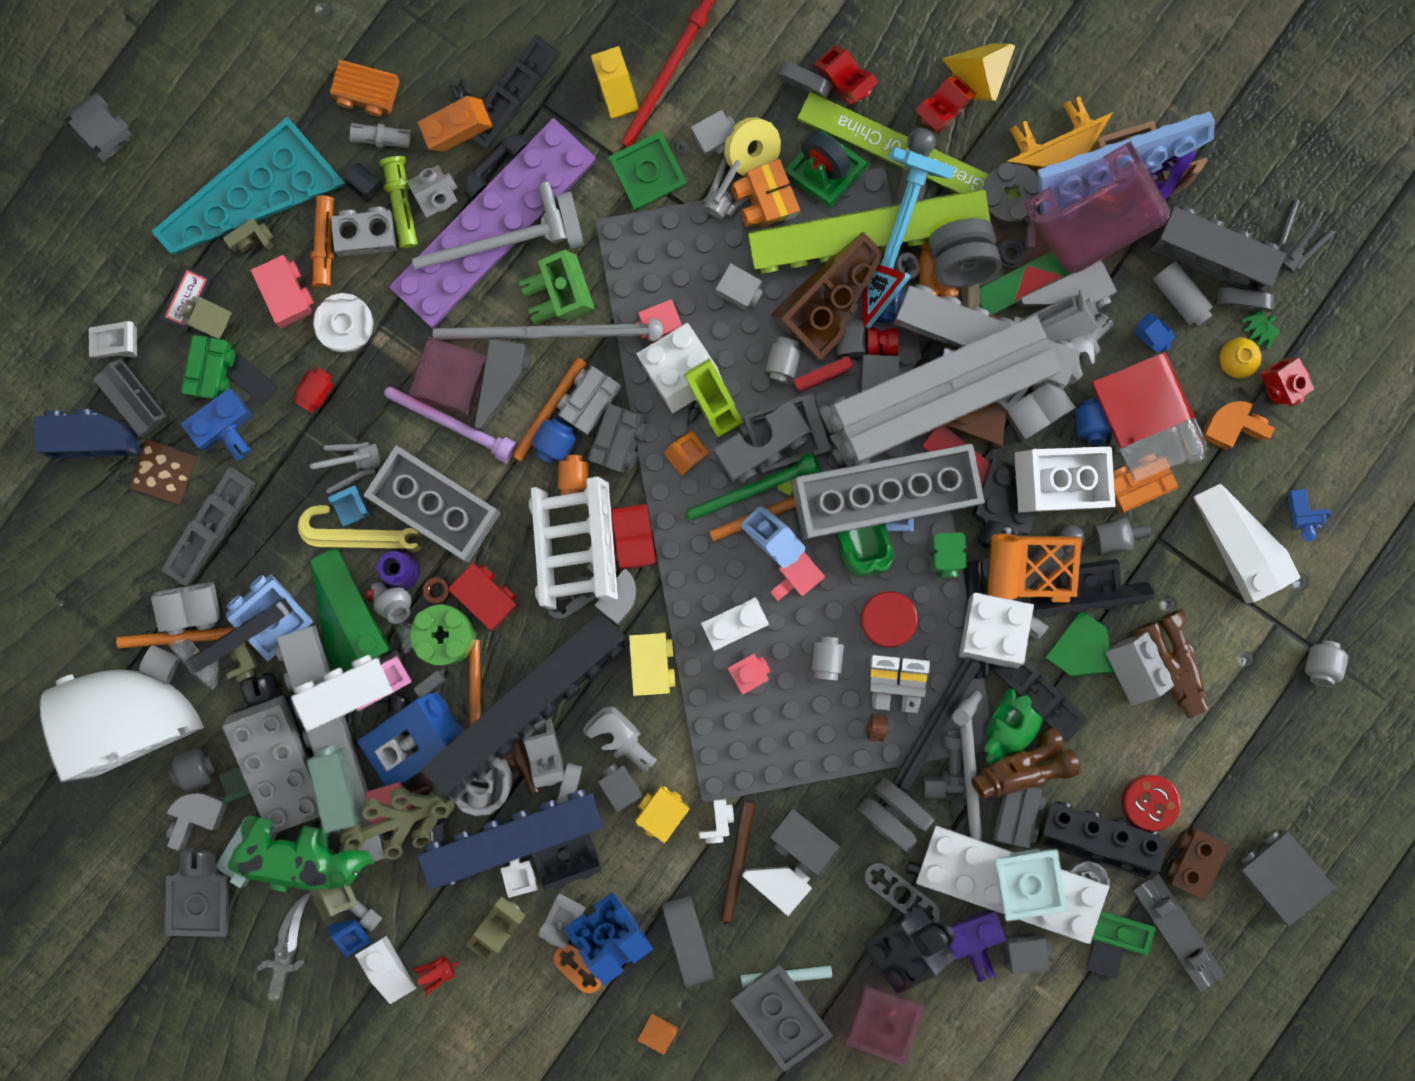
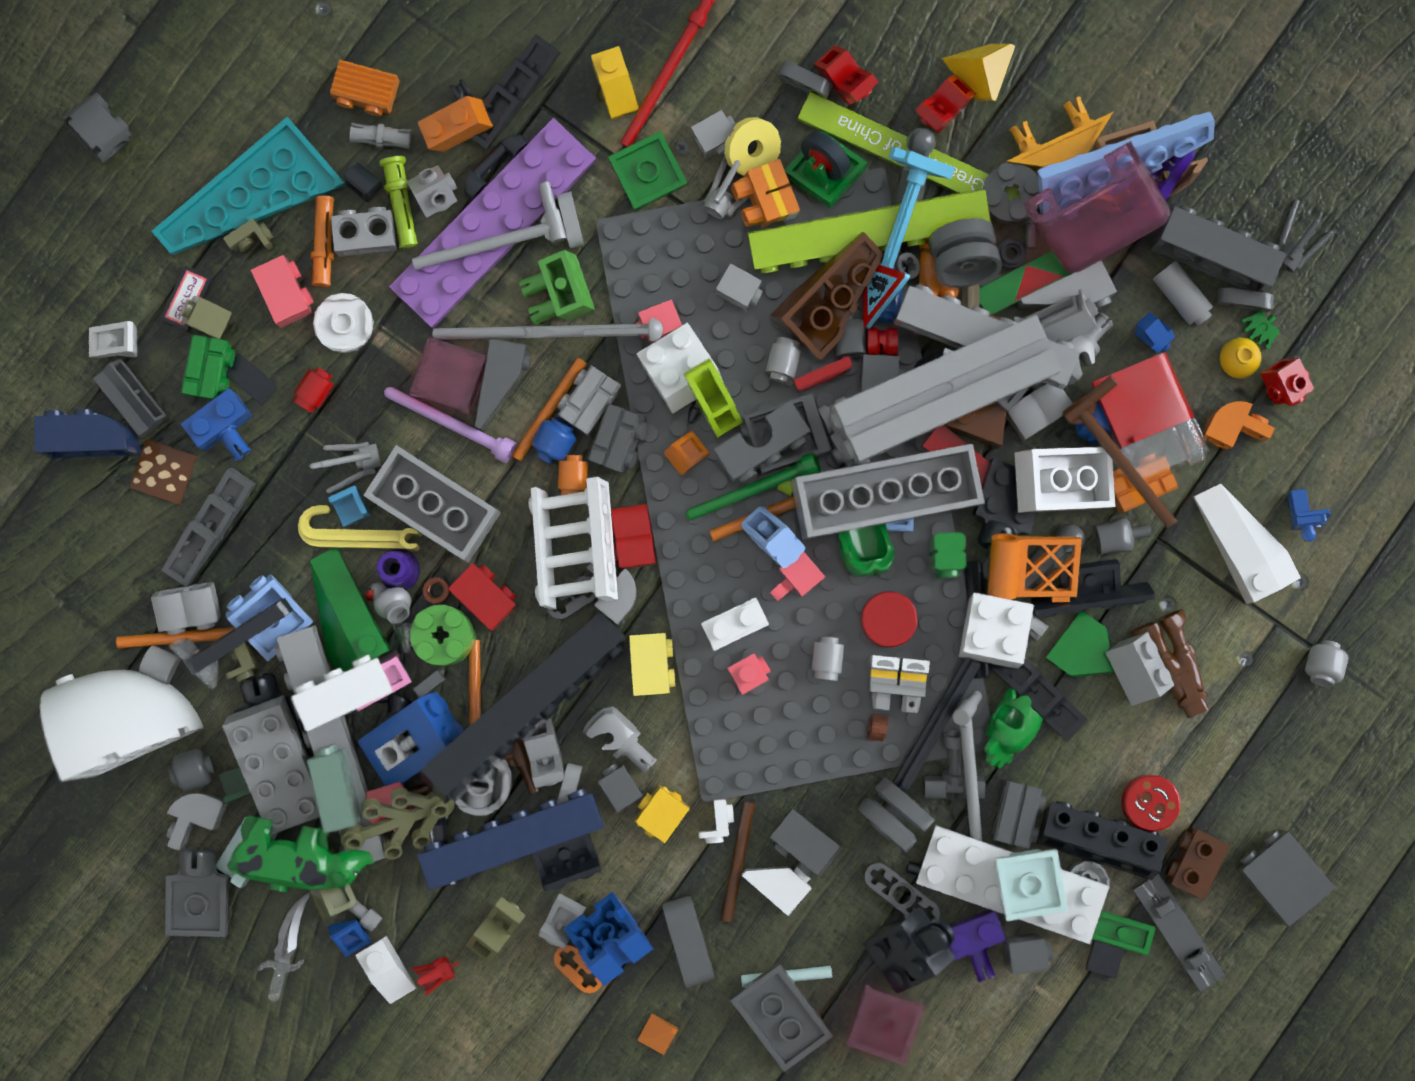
(519, 878): white plate -> none
(1018, 770): reddish brown piece -> none
(1082, 412): none -> reddish brown bar

